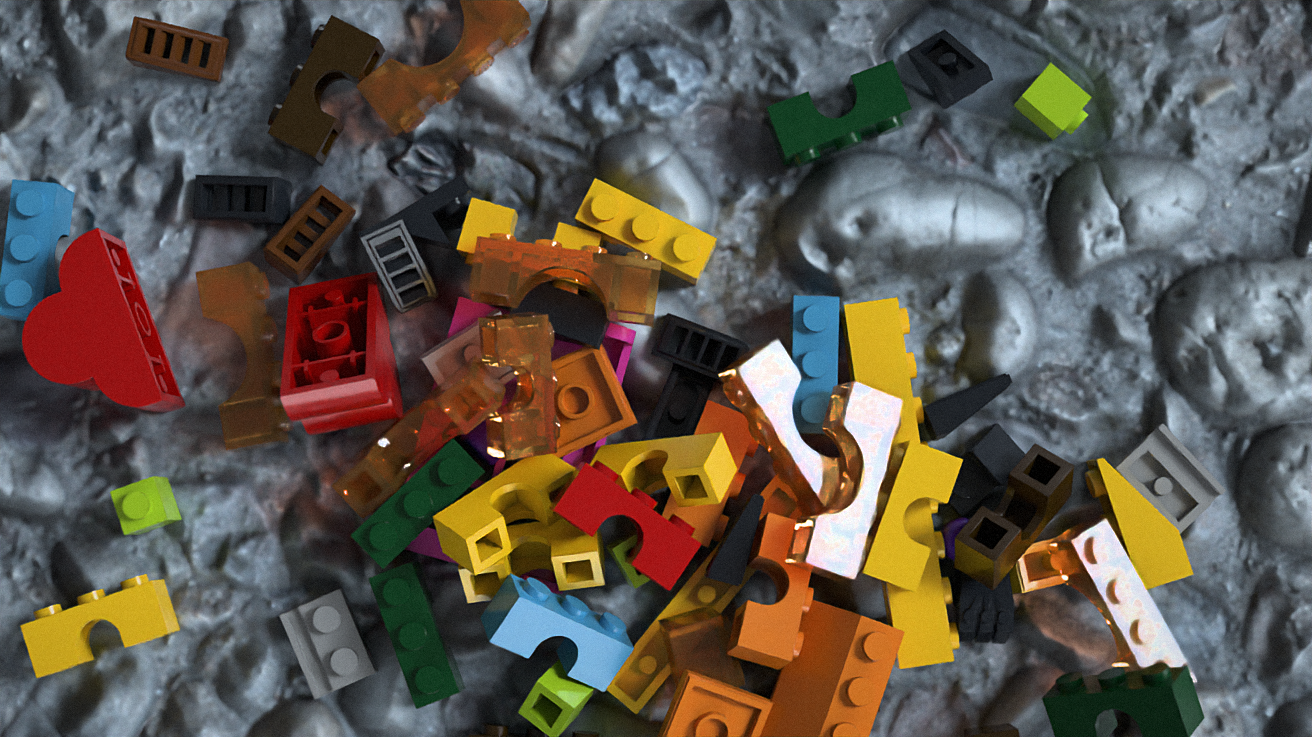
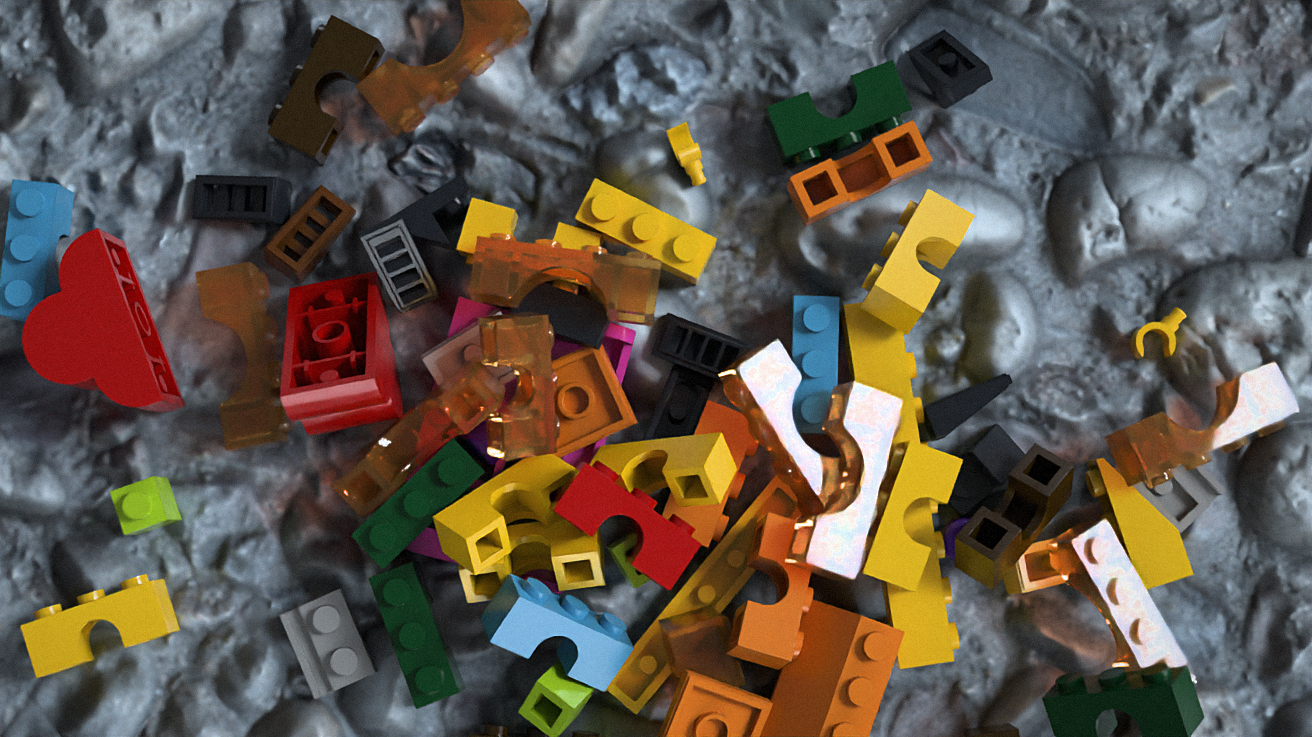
(139, 40): reddish brown slope -> none
(687, 152): none -> yellow piece
(733, 553): black slope -> none
(853, 178): none -> orange arch
(901, 286): none -> yellow arch
(983, 613): black hand -> none
(1054, 103): lime brick -> none
(1165, 328): none -> yellow piece
(1243, 405): none -> clear orange arch

